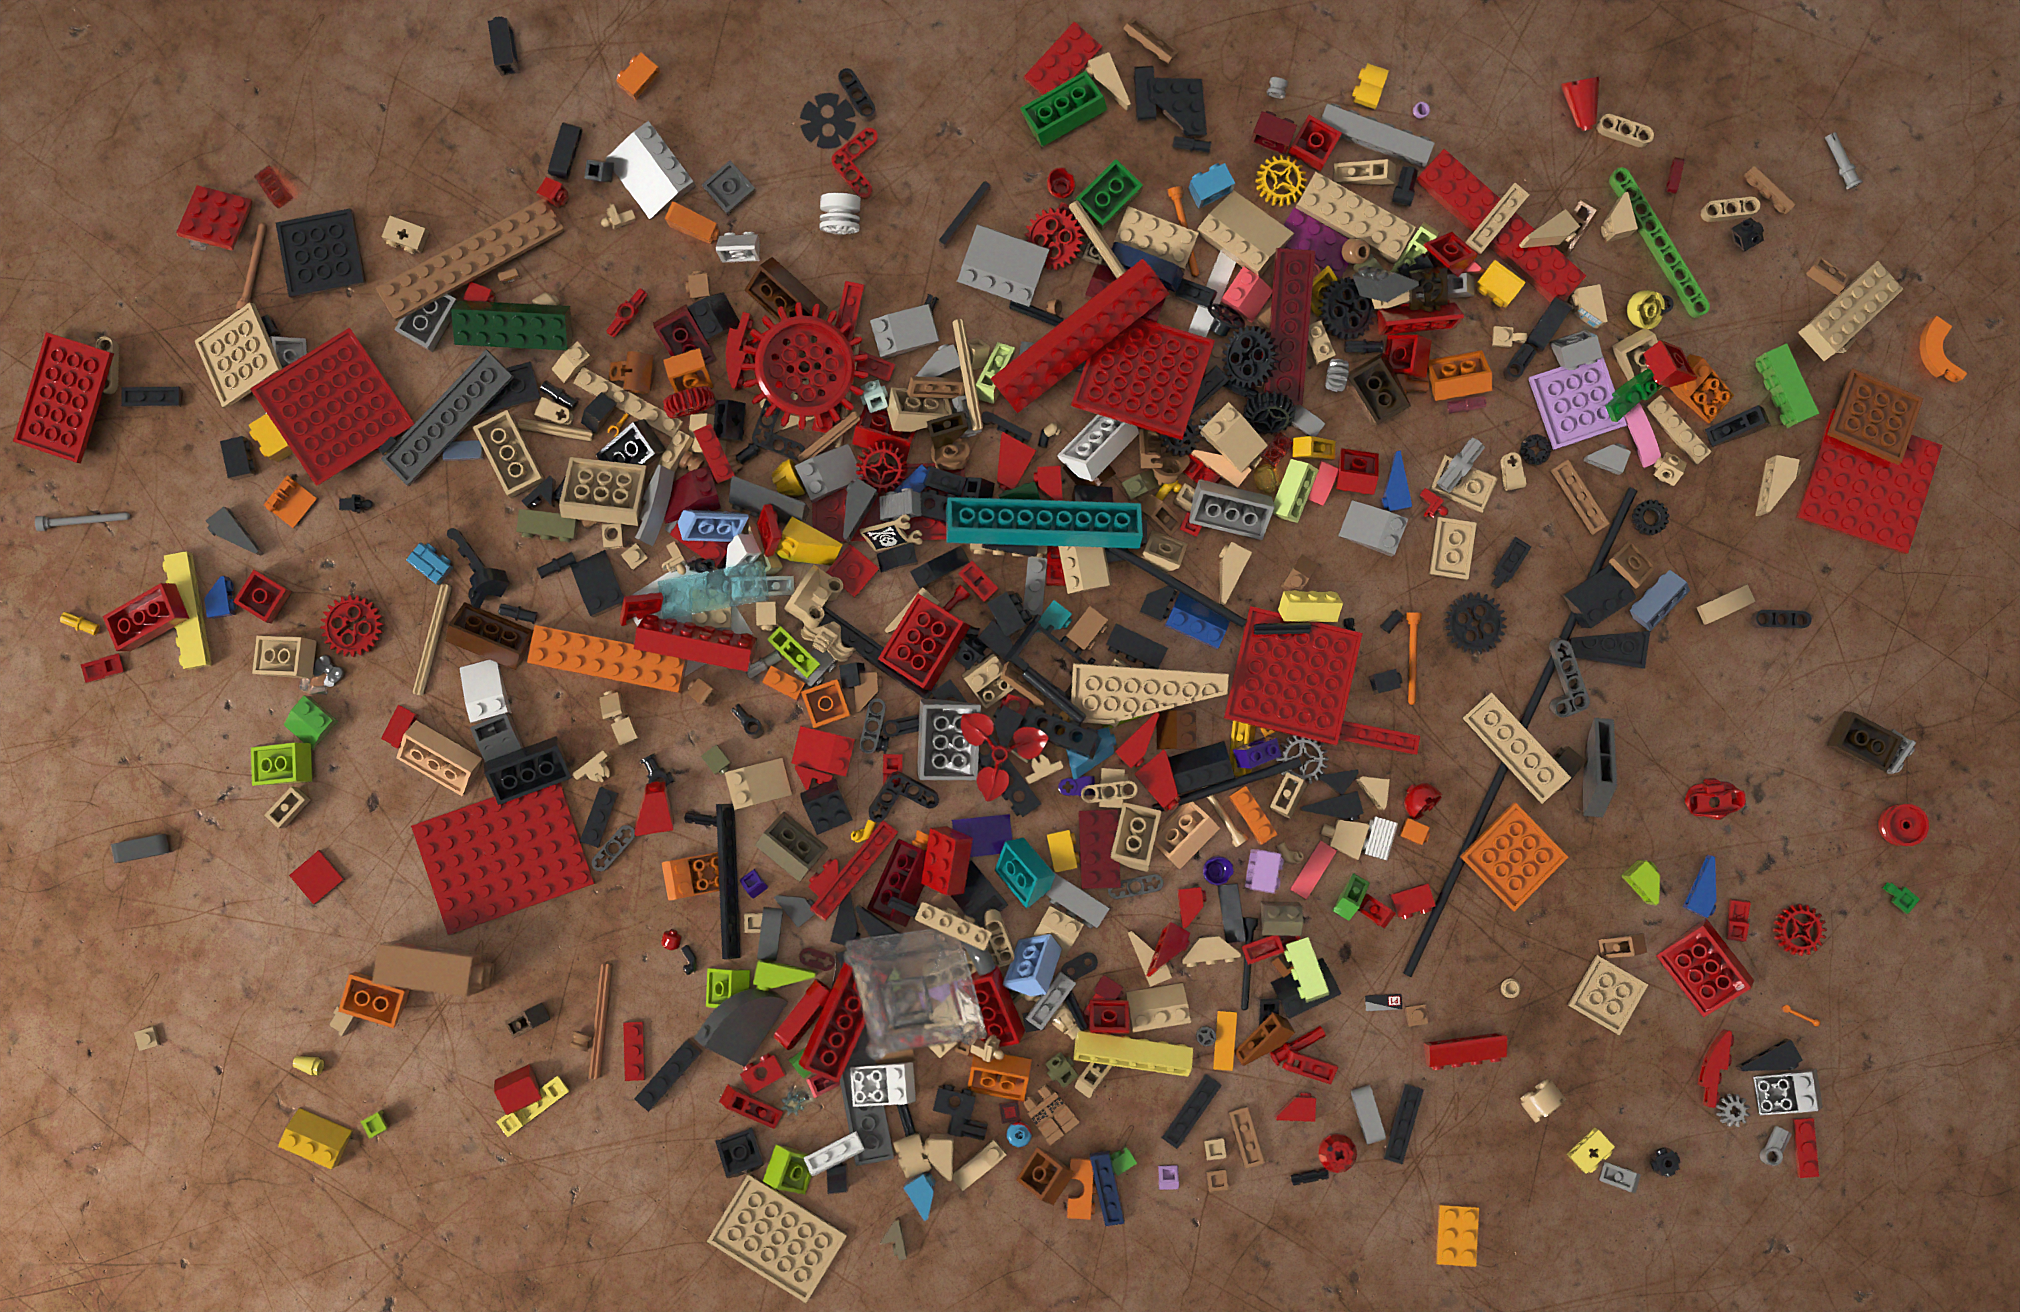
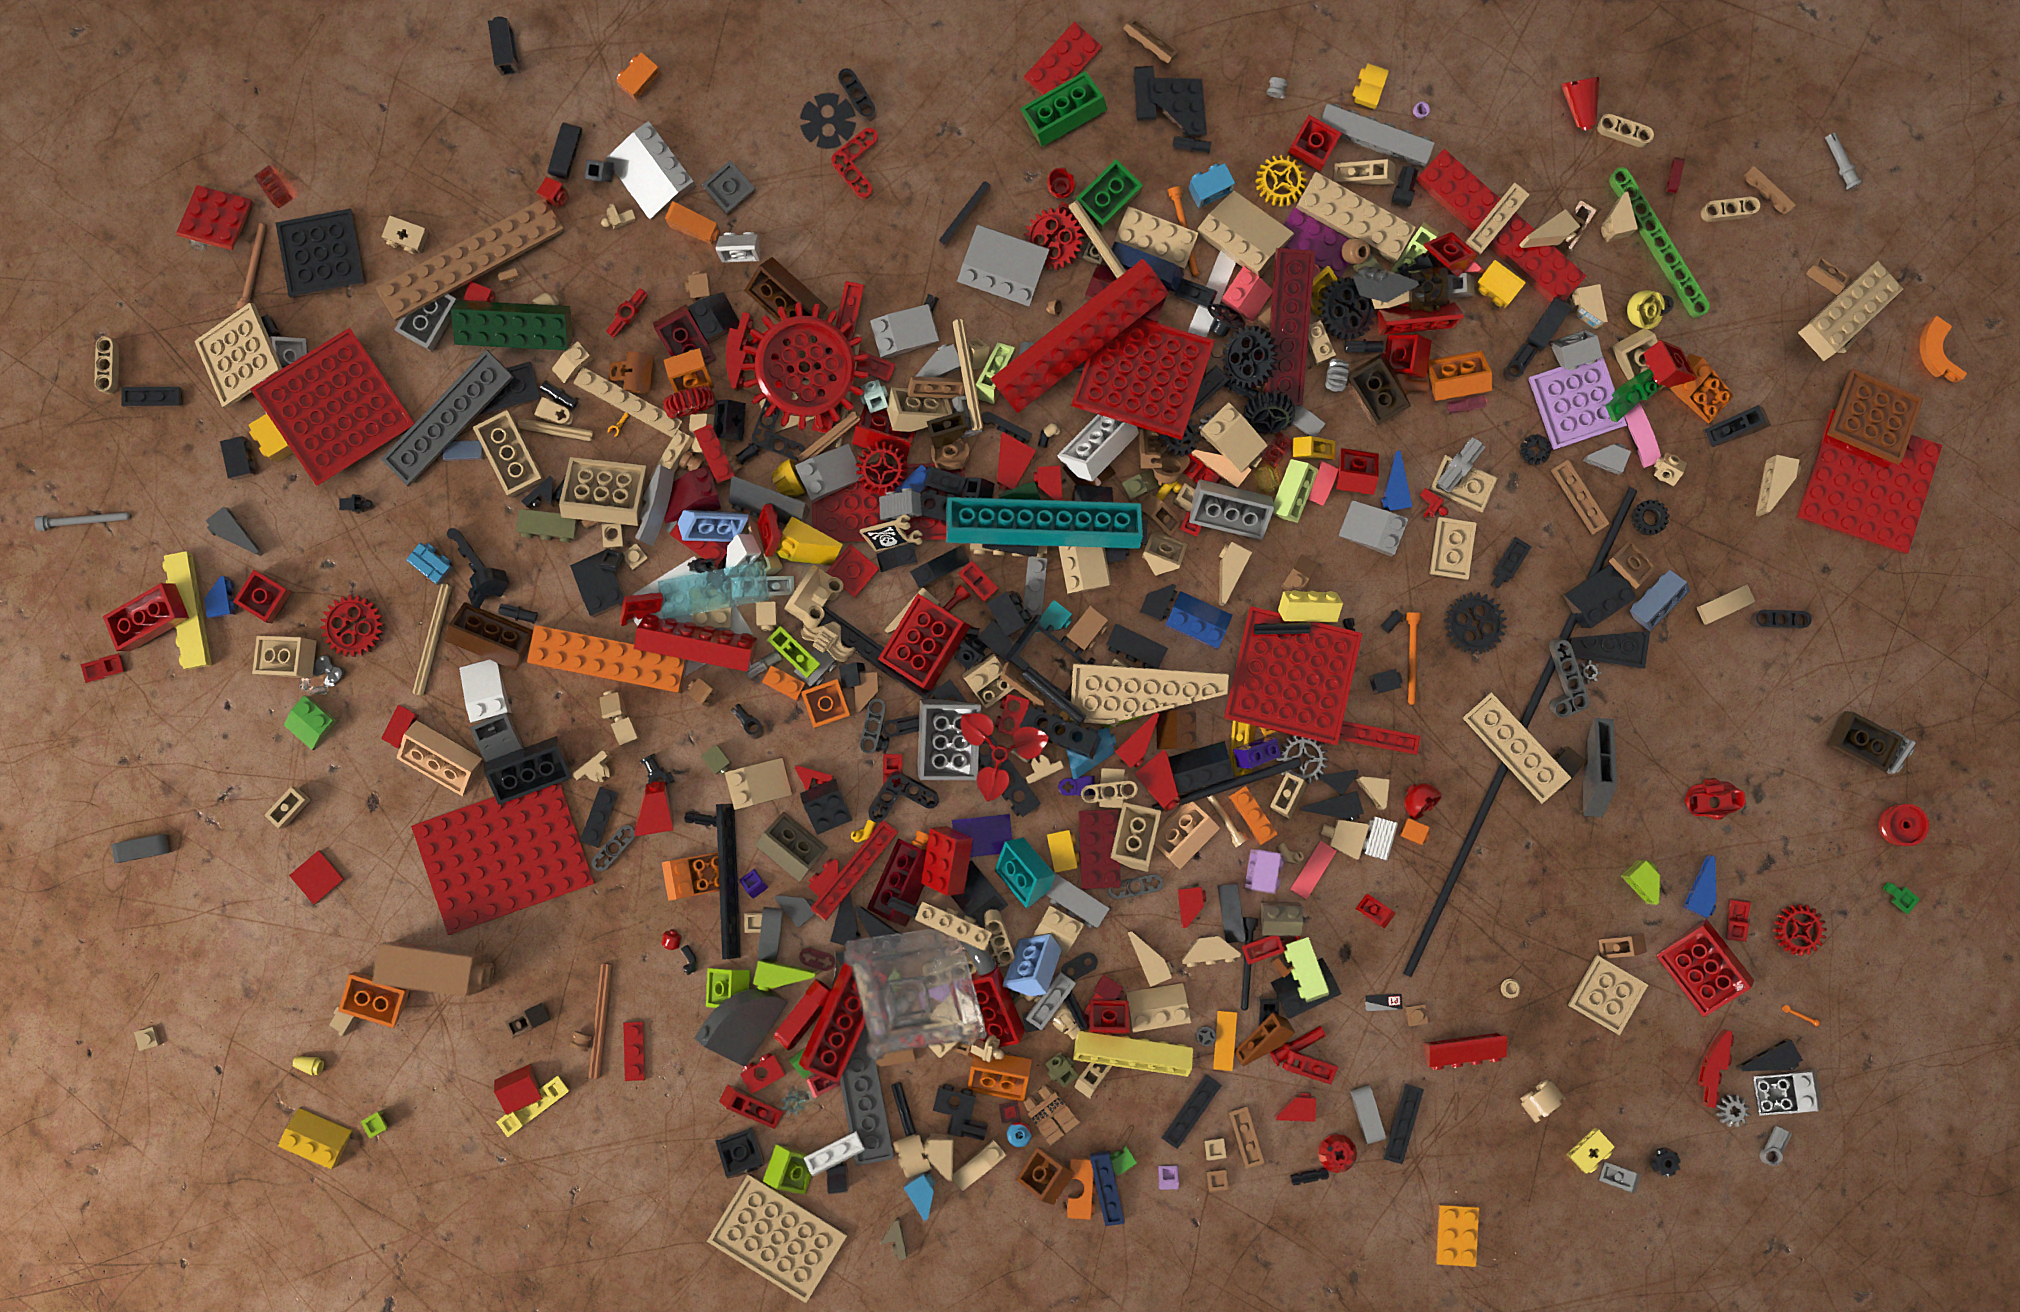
(63, 397): red plate -> none
(80, 623): yellow axle -> none
(281, 764): lime slope -> none
(290, 501): orange hinge -> none
(386, 447): black tile -> none
(556, 565): black pin -> none
(597, 412): black slope -> none
(611, 560): none -> black tile
(633, 445): black slope -> none
(668, 1075): black brick -> none
(677, 561): tan piece -> none
(823, 751): red slope -> none
(840, 213): white wheel -> none
(858, 503): dark grey slope -> none
(883, 1084): white slope -> none
(1006, 724): black slope -> none
(1036, 313): black axle -> none
(1055, 572): red slope -> none
(1107, 78): tan slope -> none
(1170, 943): red slope -> none
(1180, 586): black piece -> none
(1217, 870): dark purple hair -> none
(1273, 132): dark red brick -> none
(1351, 897): bright green slope -> none
(1412, 900): red brick -> none
(1504, 337): tan plate -> none
(1512, 473): tan piece -> none
(1514, 856): orange plate -> none
(1593, 668): none -> light grey gear
(1678, 430): tan plate -> none
(1747, 234): black brick -> none
(1786, 386): bright green brick -> none
(1805, 1147): red plate -> none

